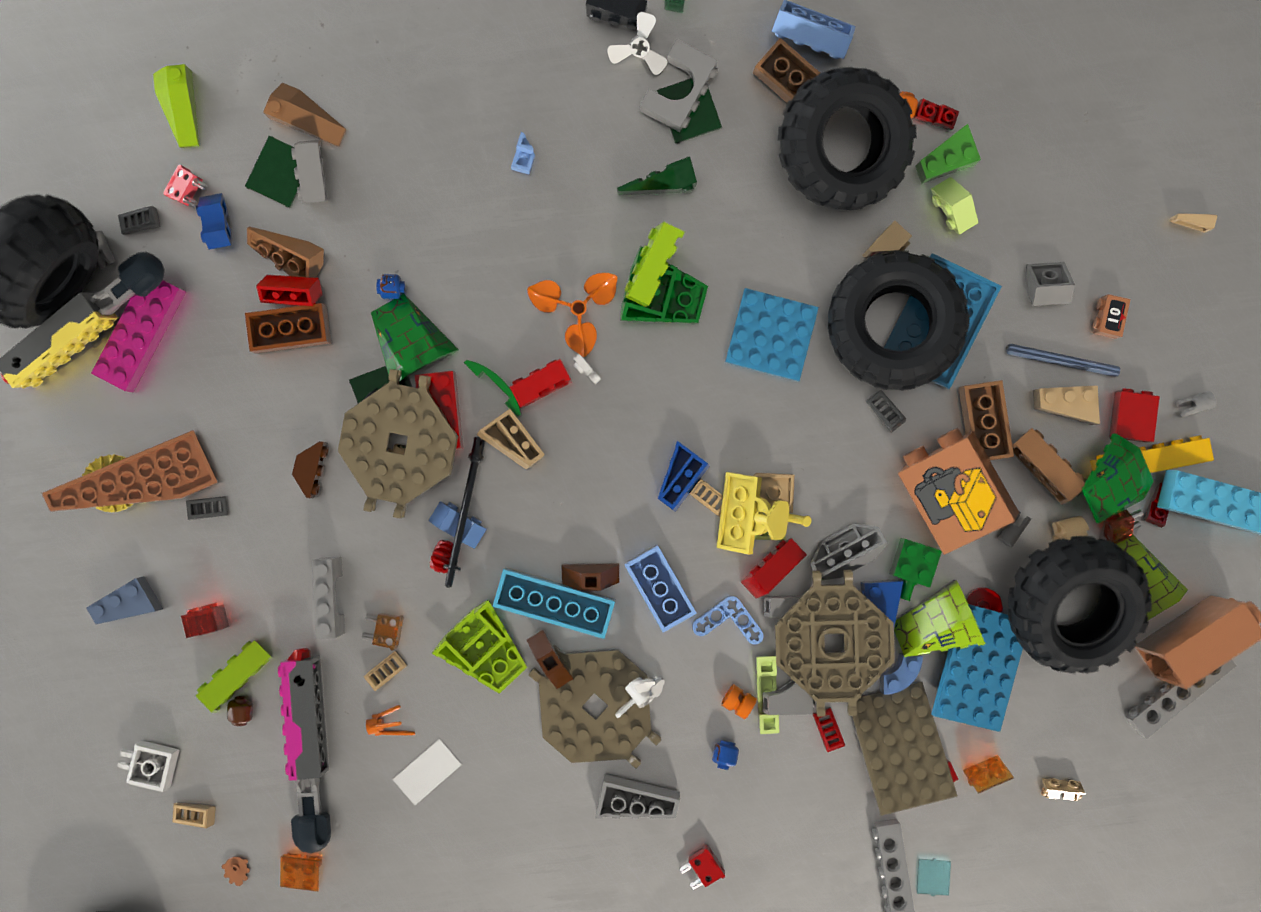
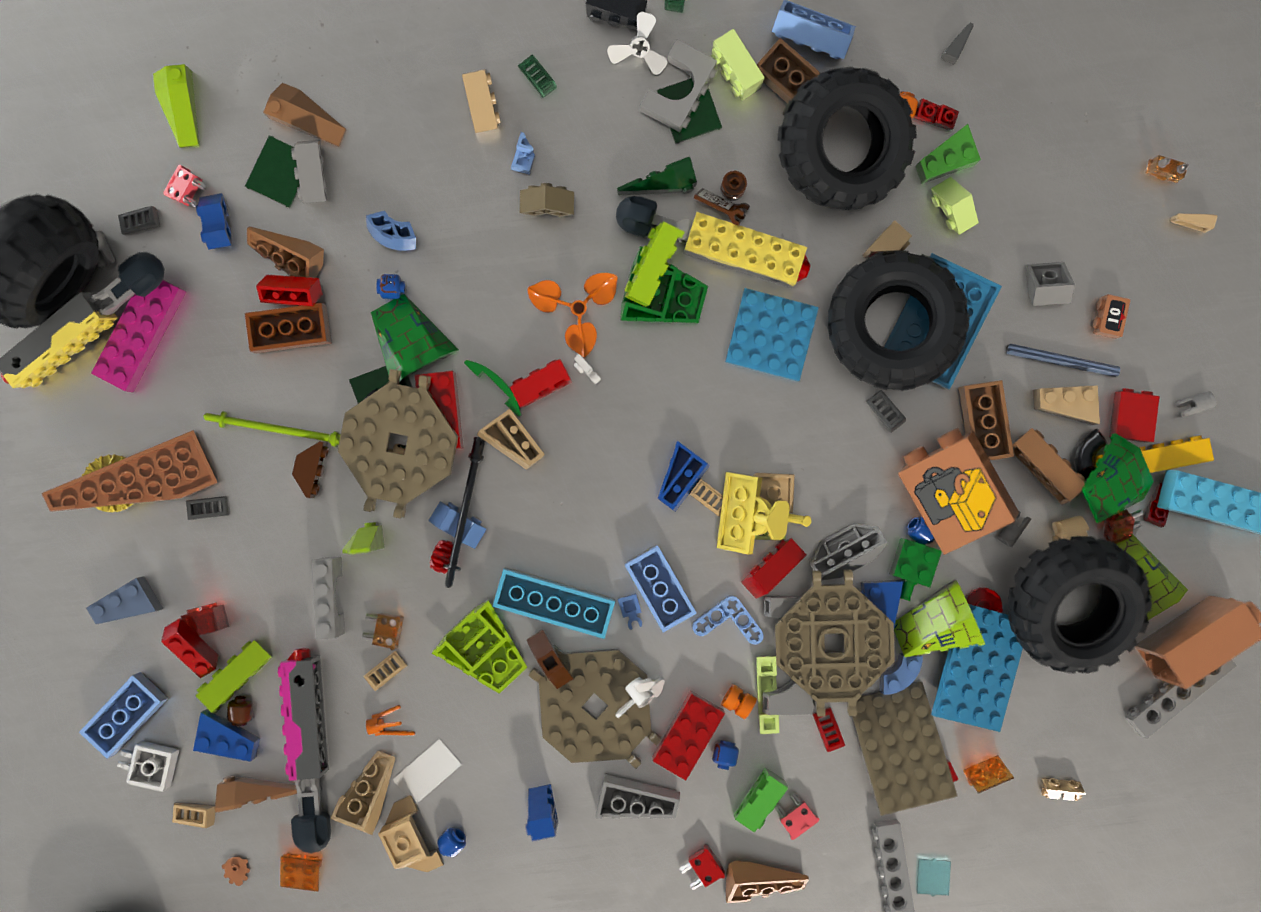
(123, 715): none -> light blue brick
(190, 648): none -> red brick
(223, 419): none -> lime bar
(223, 739): none -> blue wedge
(235, 792): none -> medium nougat wedge
(365, 539): none -> lime wedge
(365, 798): none -> tan wedge
(391, 233): none -> medium blue brick
(404, 840): none -> tan piece
(451, 842): none -> blue head
(481, 100): none -> tan wedge
(542, 813): none -> blue wedge
(546, 84): none -> clear green slope
(547, 200): none -> dark tan brick
(590, 576): reddish brown slope -> none
(630, 607): none -> medium blue plate
(688, 735): none -> red brick
(722, 205): none -> reddish brown flag
(722, 242): none -> light yellow piece
(733, 185): none -> reddish brown wheel
(737, 65): none -> yellowish green brick
(753, 879): none -> medium nougat wedge
(761, 800): none -> bright green wedge
(799, 821): none -> coral piece
(919, 531): none -> blue head
(954, 50): none -> dark grey slope
(1086, 452): none -> black cylinder
(1166, 169): none -> clear orange piece

